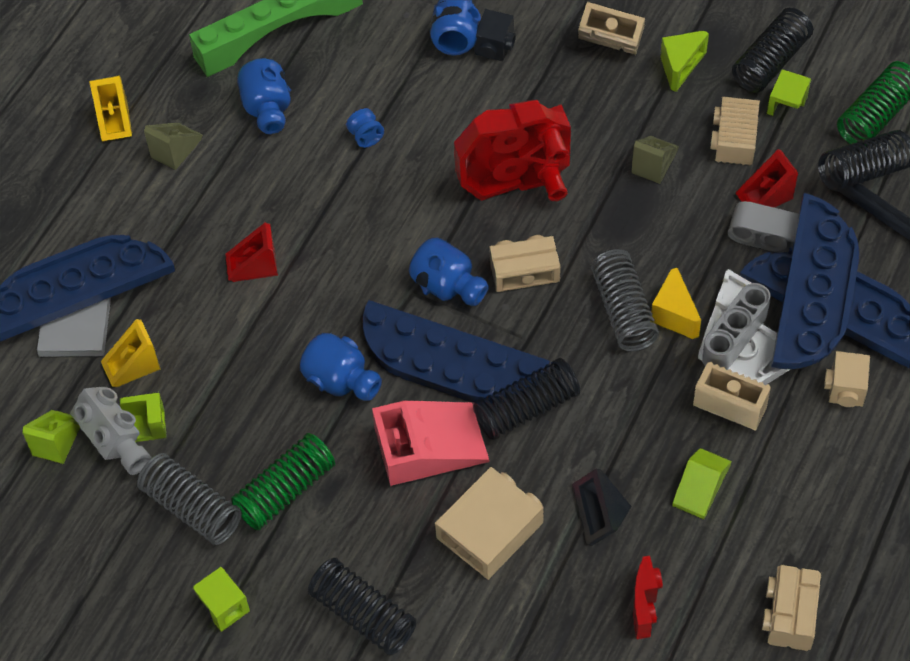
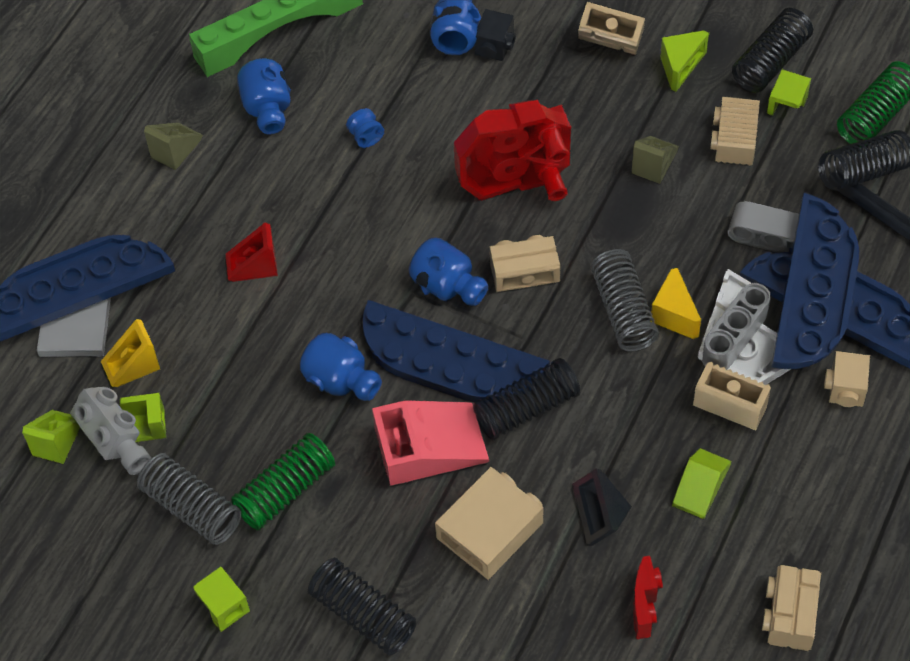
(111, 108): yellow slope -> none
(771, 183): red slope -> none

